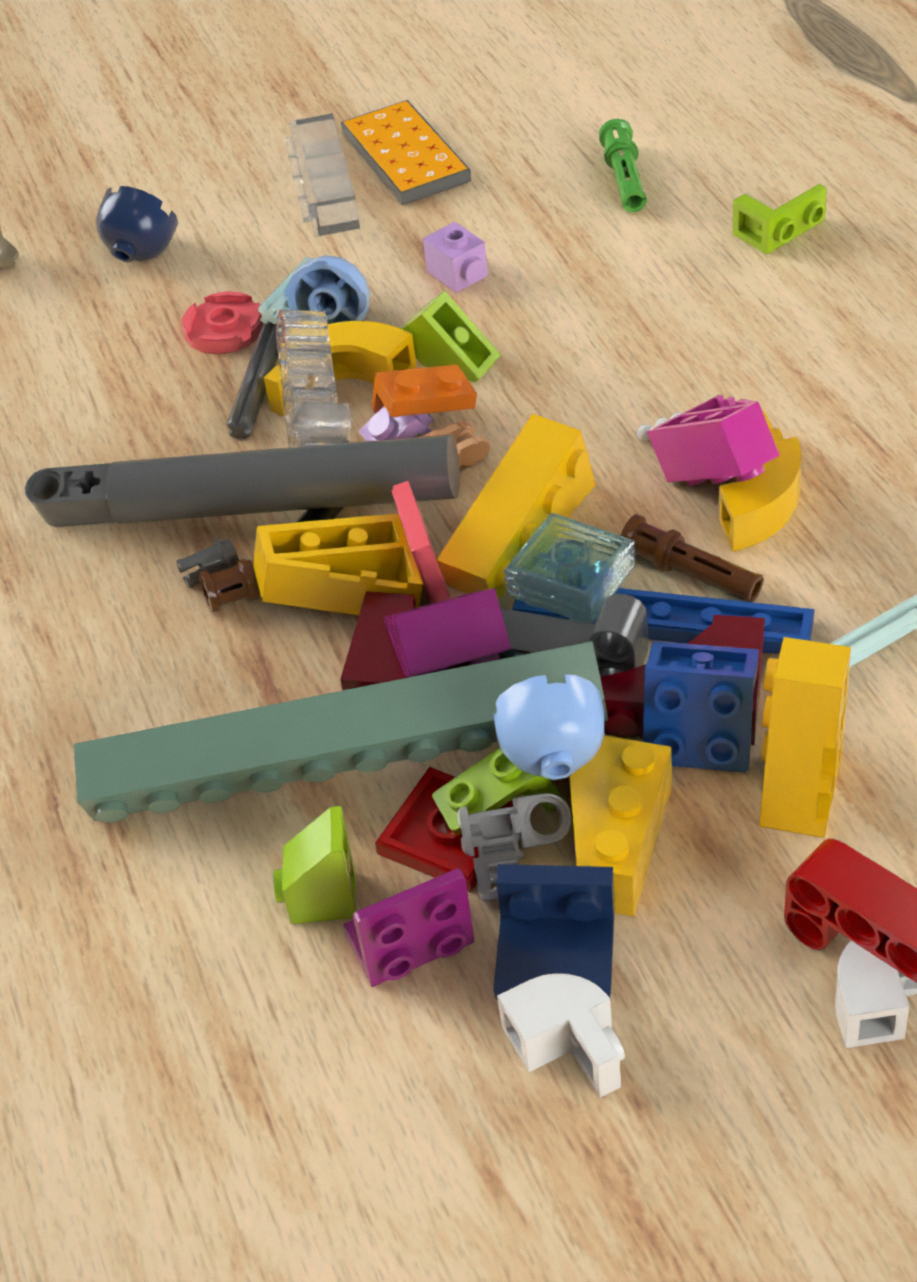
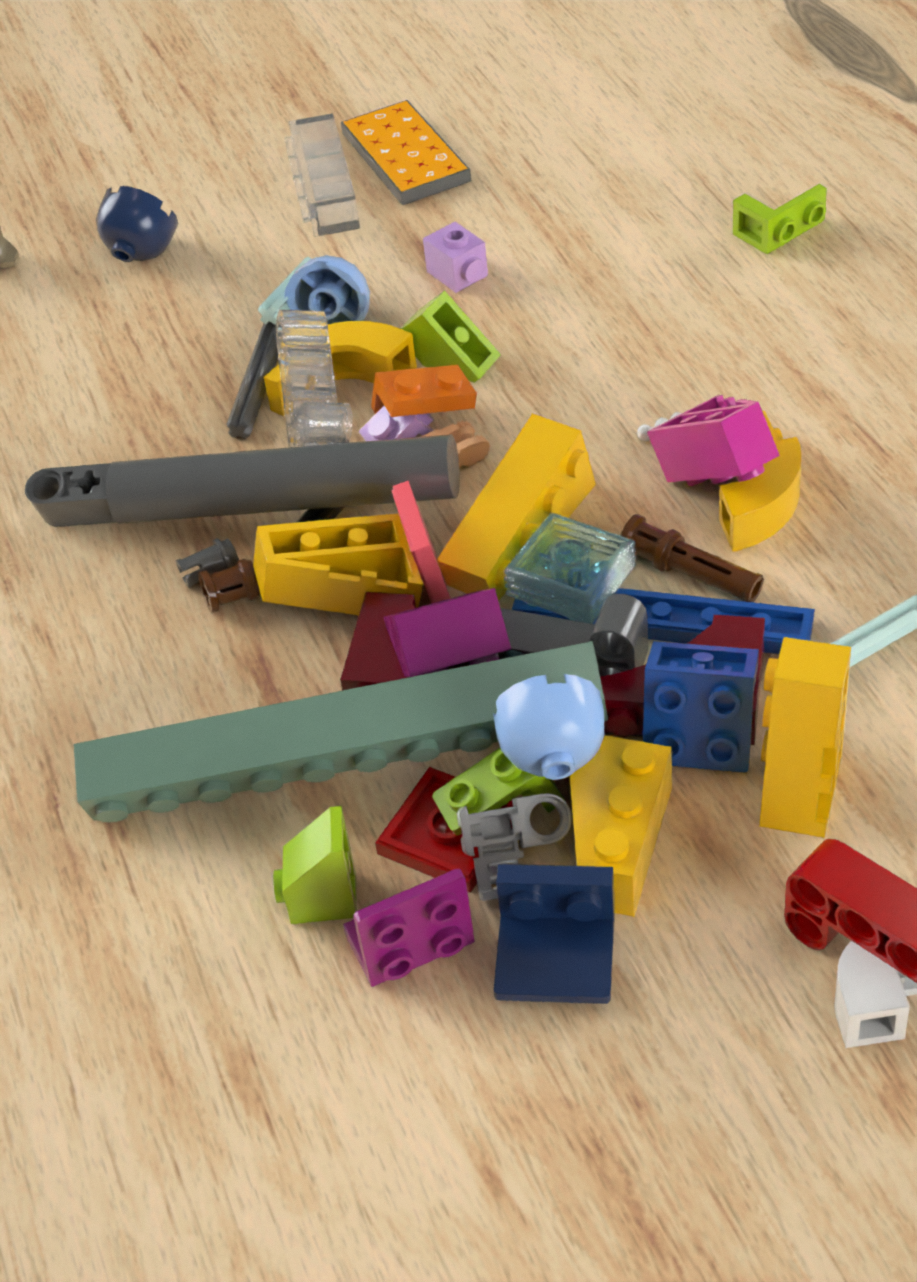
(222, 323): coral tile -> none
(563, 1016): white brick -> none
(631, 191): bright green pin -> none

